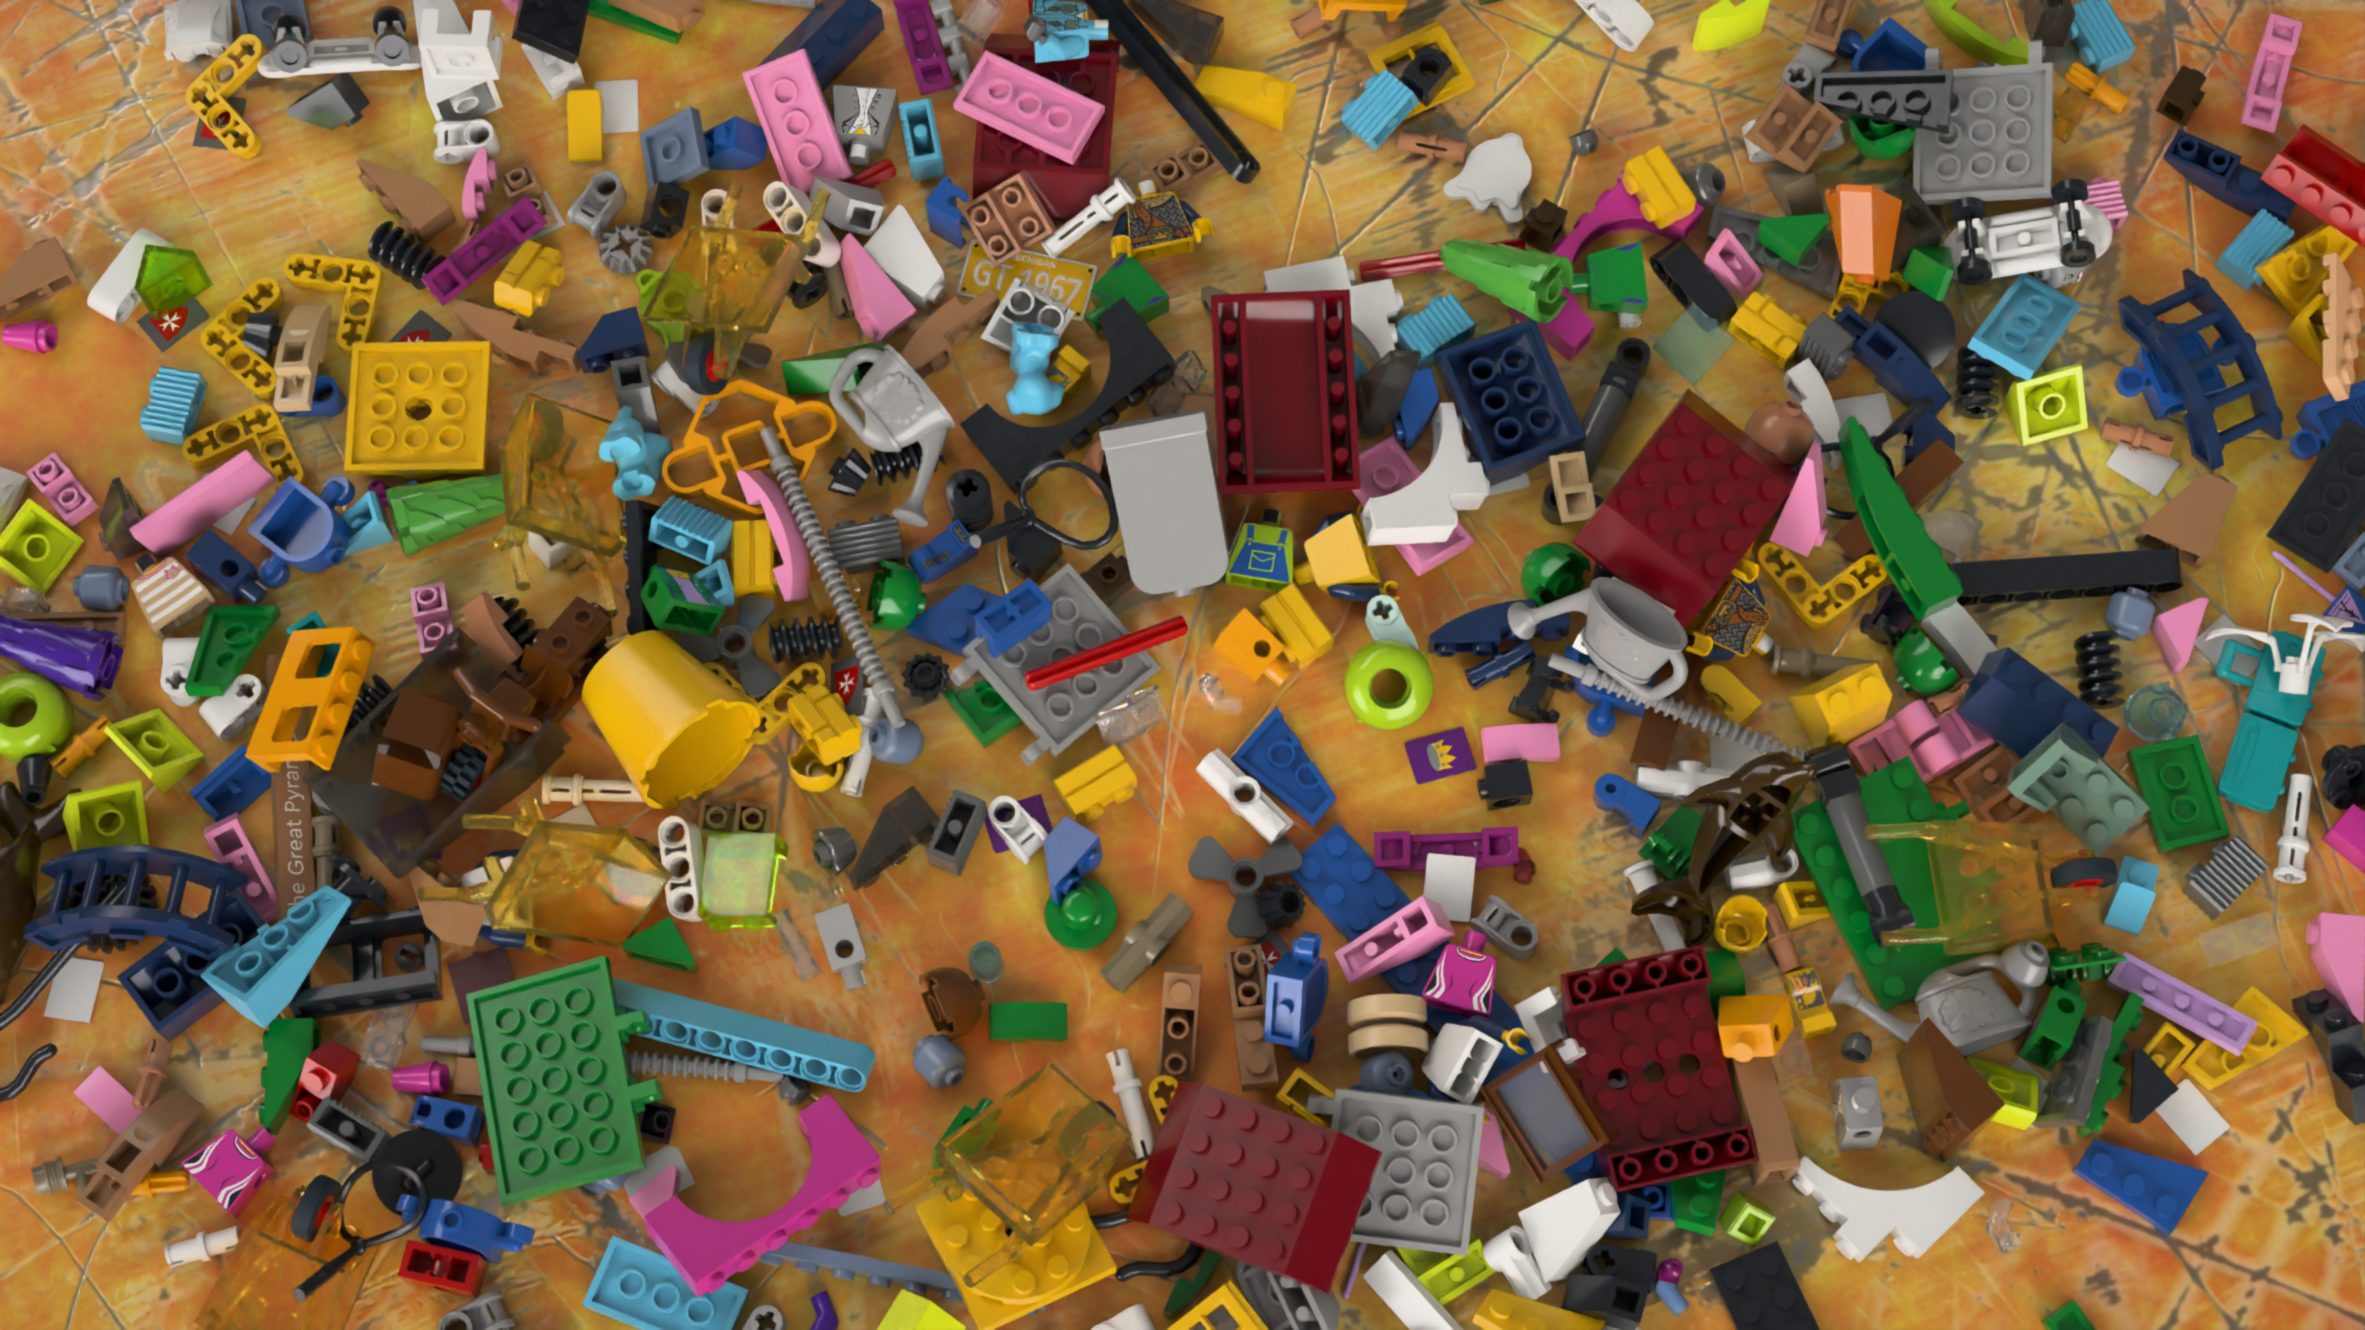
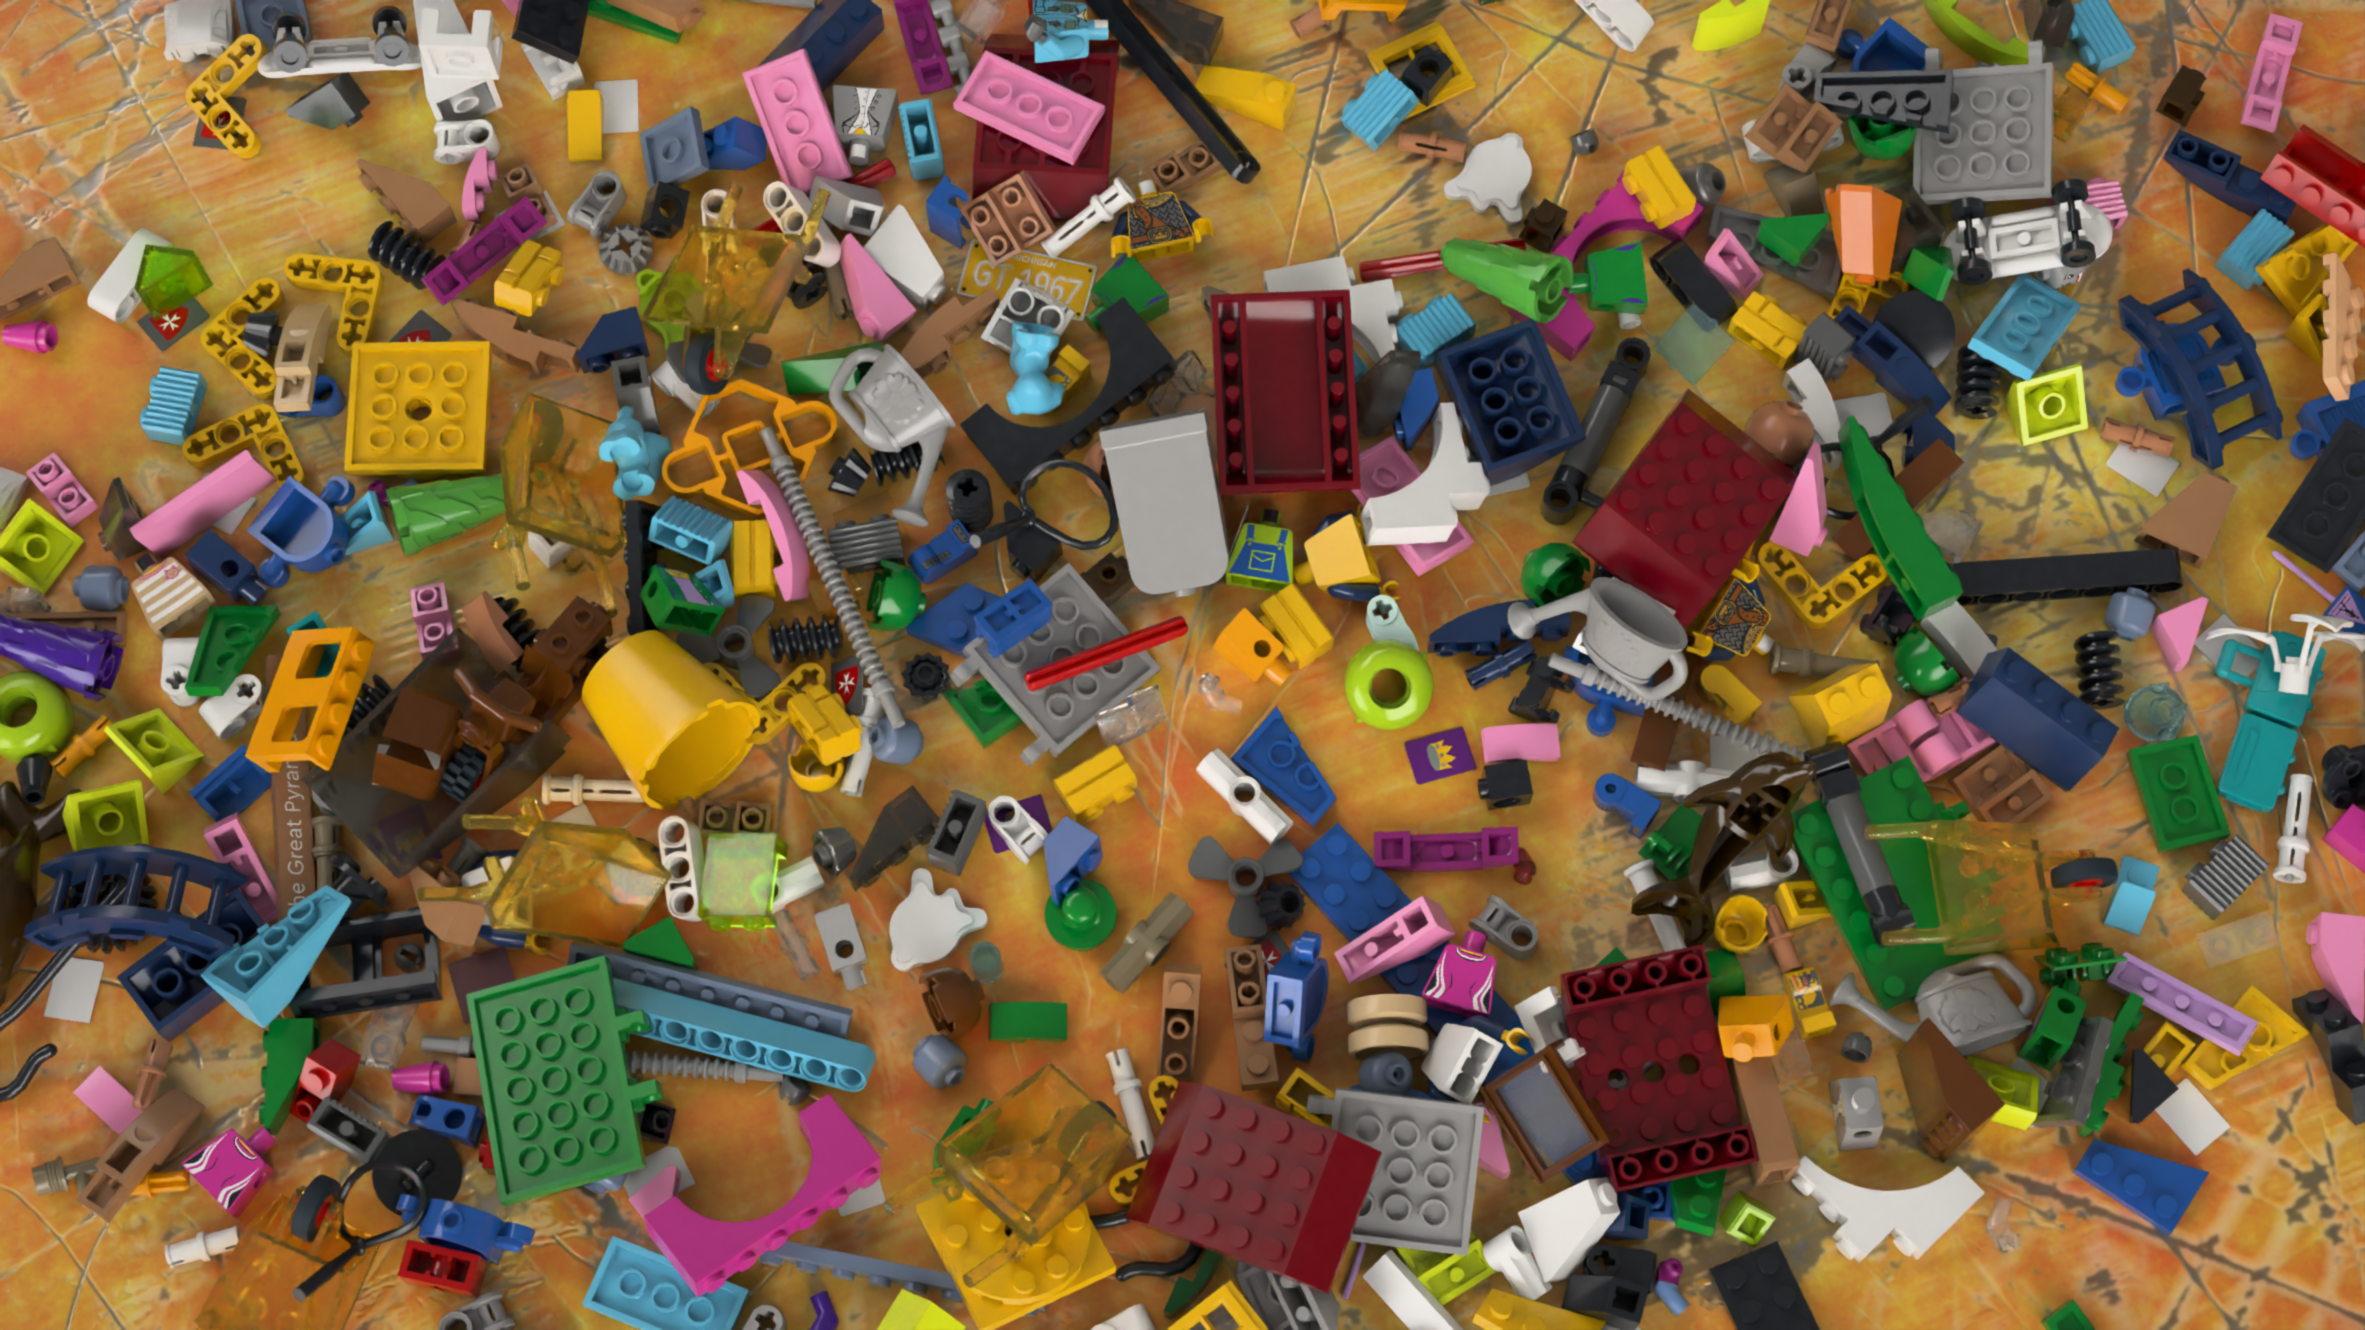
(469, 851): none -> dark grey bush
(720, 990): none -> sand blue plate
(796, 882): none -> white piece
(930, 925): none -> white tile
(1450, 883): white sticker -> none
(1572, 486): tan slope -> none
(2026, 963): light grey cone -> none
(2077, 788): sand green bracket -> none

